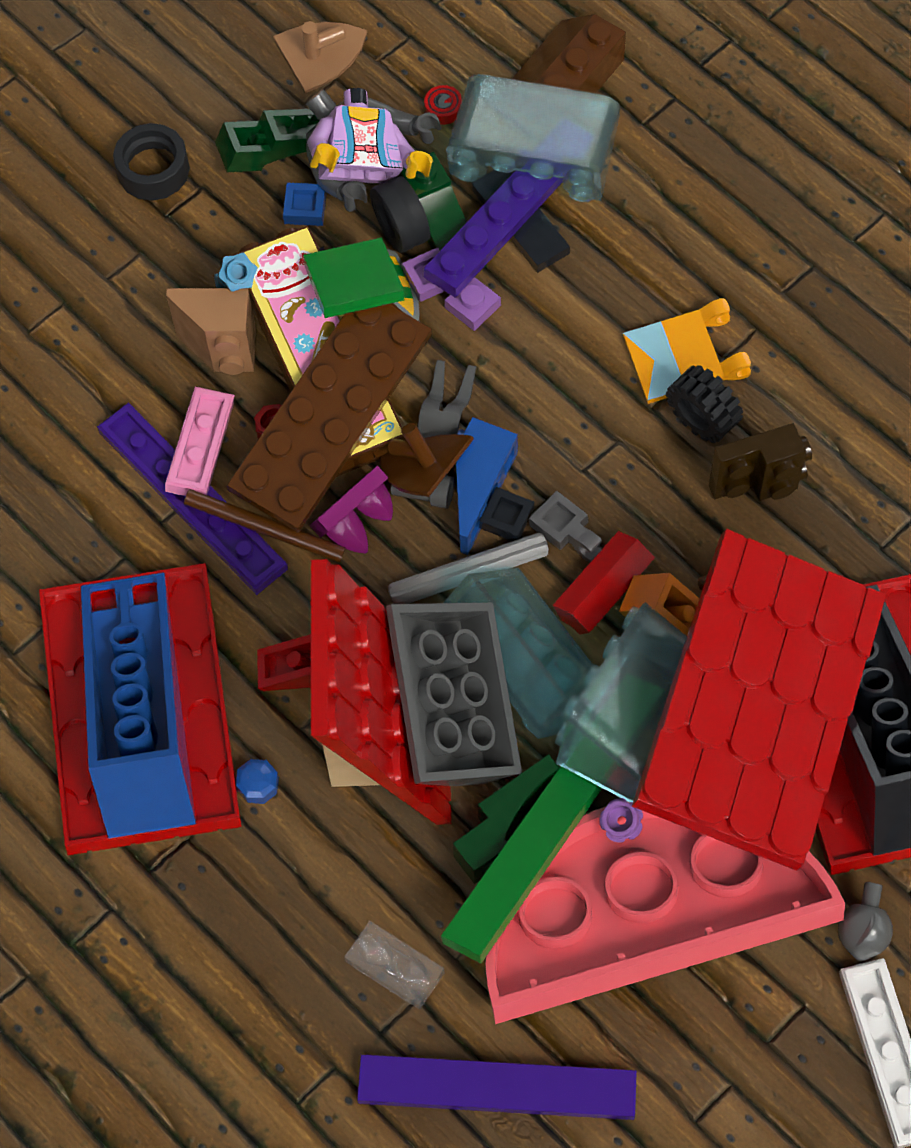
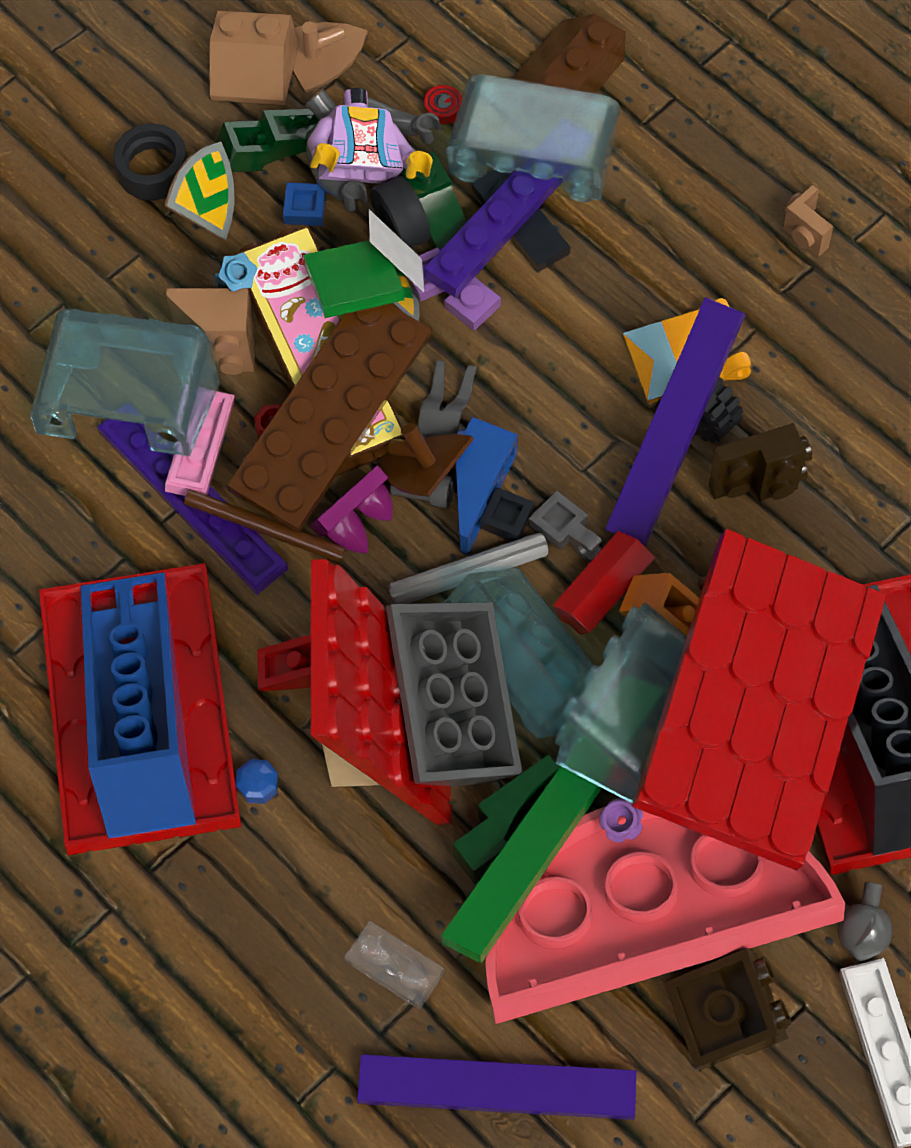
(127, 373): none -> clear light blue windscreen
(205, 190): none -> shield
(252, 57): none -> medium nougat slope
(396, 250): none -> white sticker
(676, 420): none -> dark purple tile
(728, 1008): none -> dark brown plate
(805, 225): none -> medium nougat bracket

